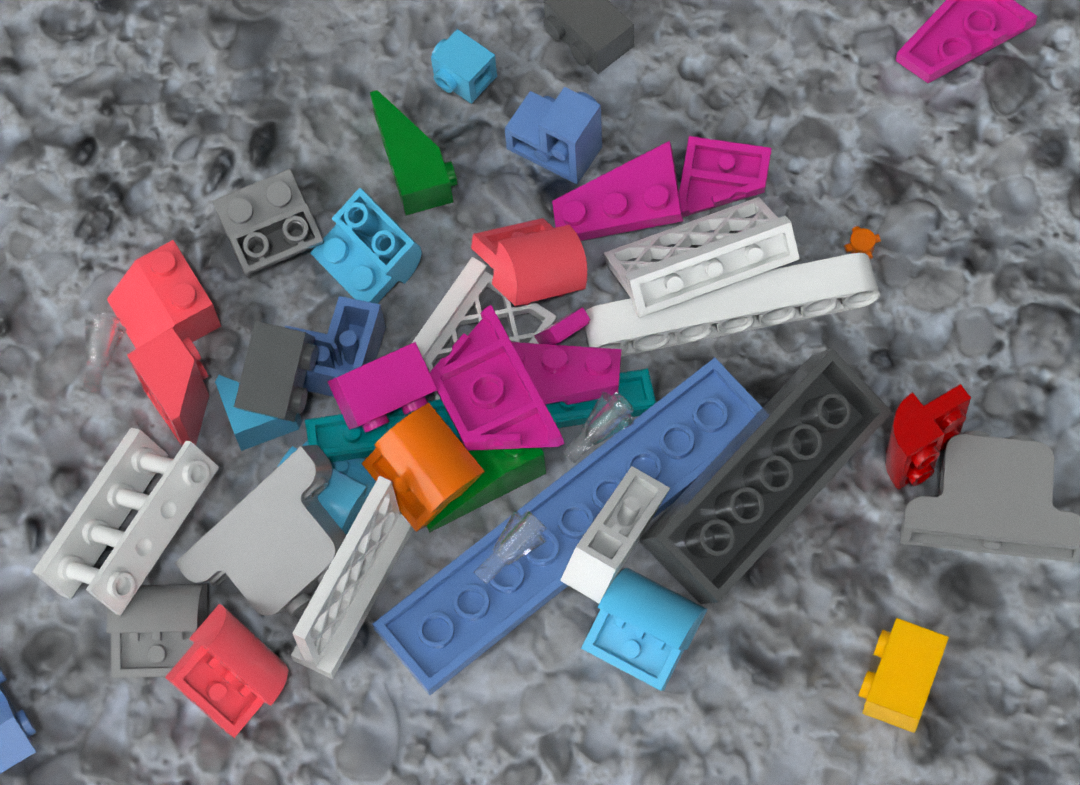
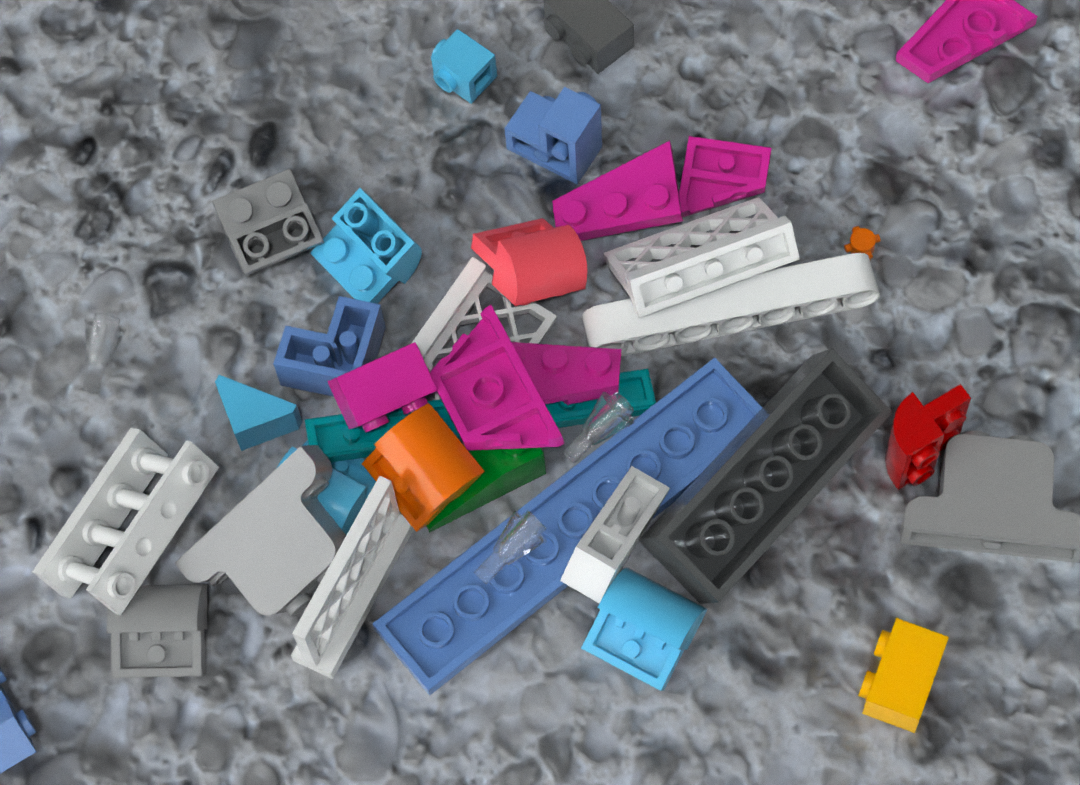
(160, 295): coral slope -> none
(173, 382): coral slope -> none
(228, 671): coral brick -> none
(276, 371): dark grey brick -> none
(414, 158): green slope -> none
(563, 327): dark pink tile -> none

